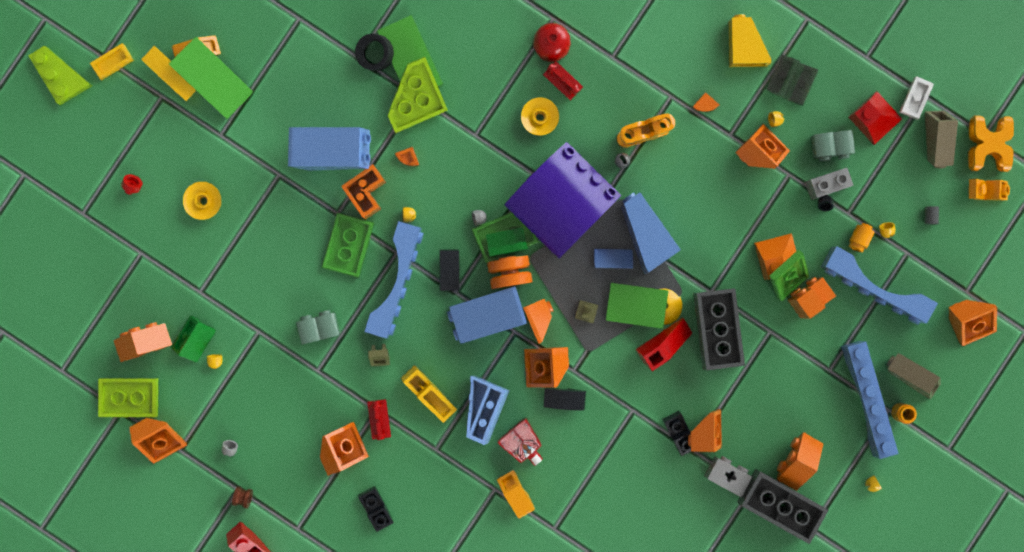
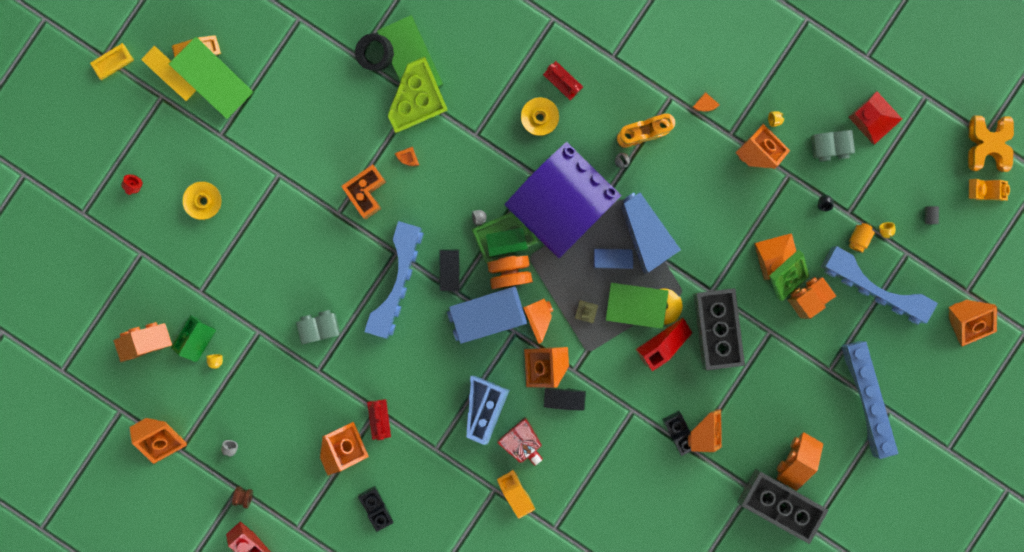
(59, 77): lime wing -> none
(128, 397): lime plate -> none
(329, 148): medium blue slope -> none
(348, 245): bright green tile -> none
(379, 357): olive tile -> none
(408, 214): yellow hinge -> none
(428, 393): yellow slope -> none
(551, 42): red cylinder -> none
(736, 484): light grey brick -> none
(745, 44): yellow slope -> none
(792, 80): clear smoke slope -> none
(829, 183): light grey brick -> none
(873, 483): yellow hinge -> none
(904, 413): light orange brick -> none
(914, 375): dark tan slope -> none
(916, 98): white plate -> none
(940, 138): dark tan slope -> none

